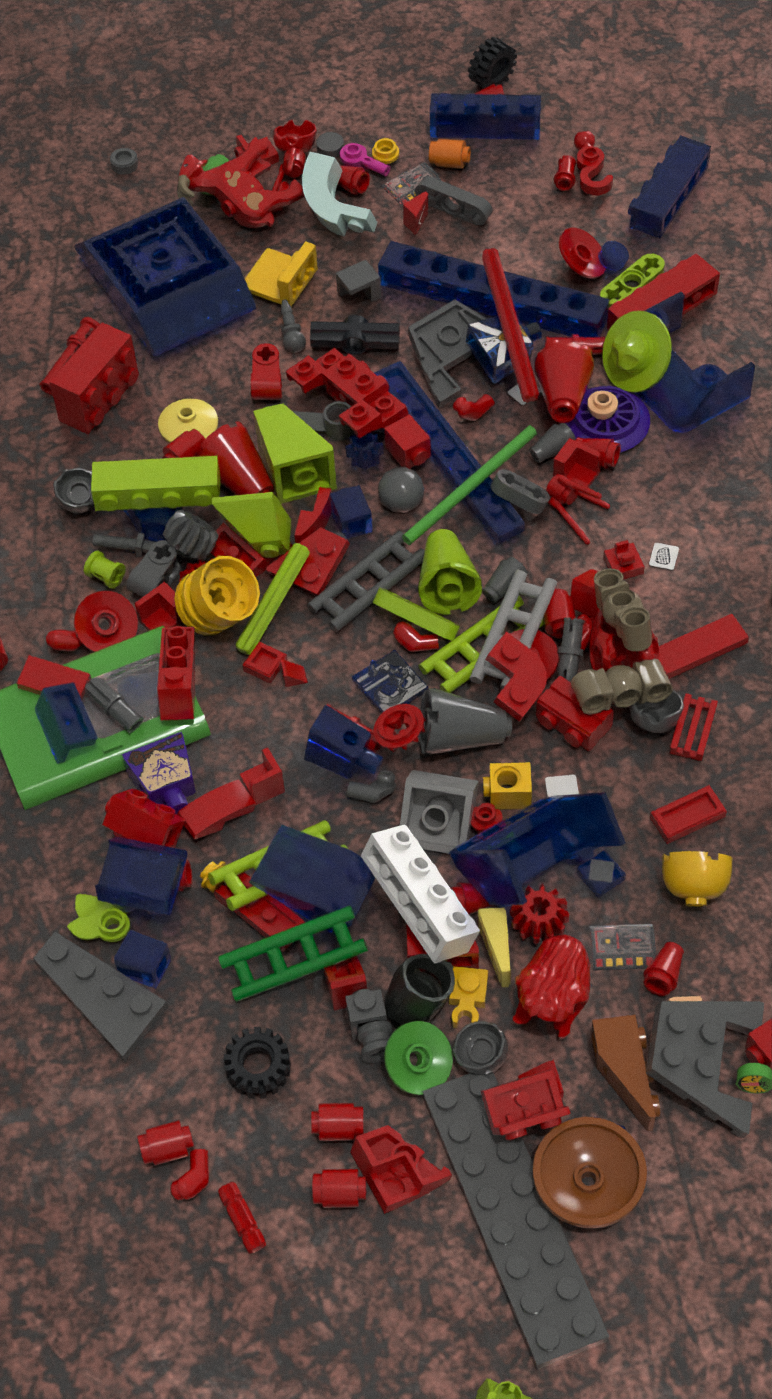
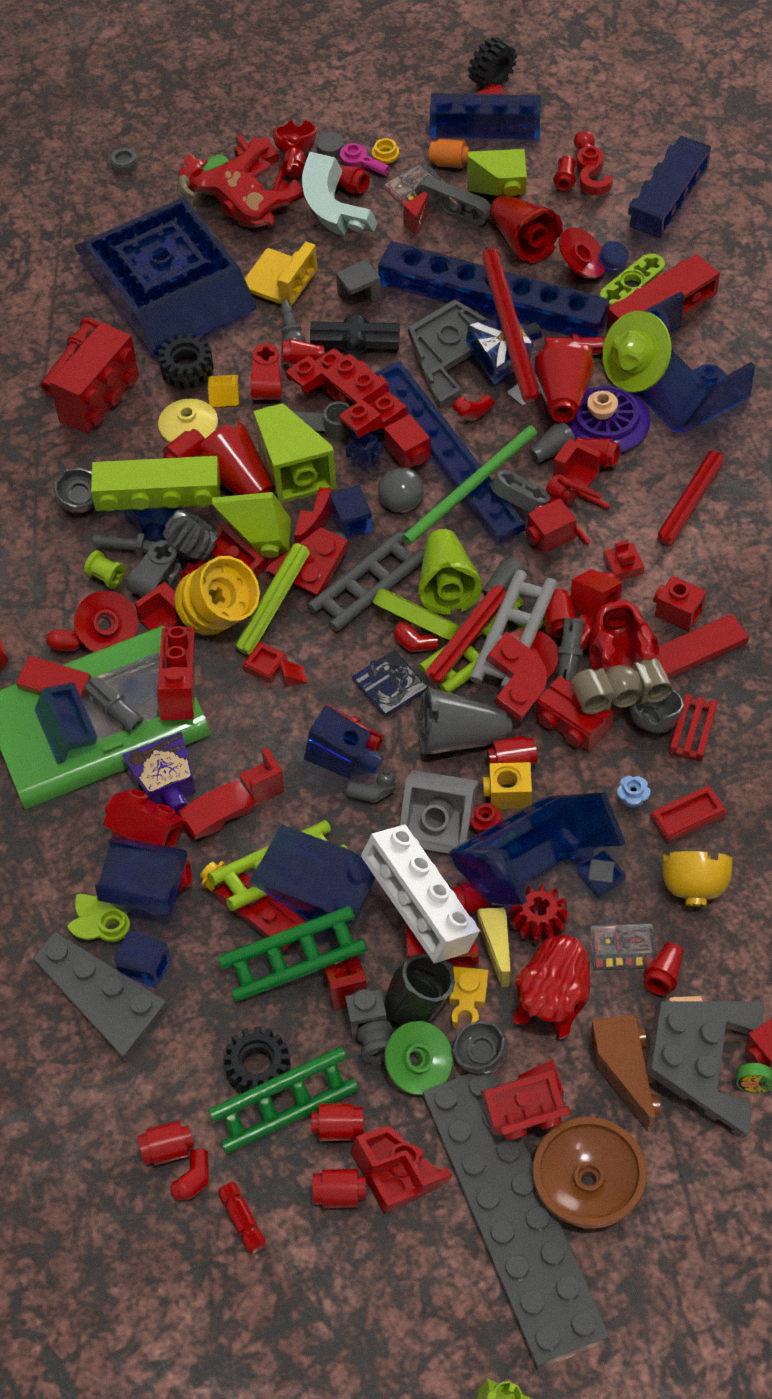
(188, 373): none -> black tyre
(223, 390): none -> yellow slope
(262, 1096): none -> green bar
(295, 350): none -> red cone
(393, 719): red gear -> none
(466, 635): none -> red axle
(497, 172): none -> lime slope
(513, 751): none -> red brick
(526, 227): none -> red cone
(551, 526): none -> red brick
(561, 785): white sticker -> none
(623, 609): dark tan piece -> none
(633, 798): none -> light blue plate
(664, 556): white sticker -> none
(679, 603): none -> red brick
(690, 497): none -> red axle

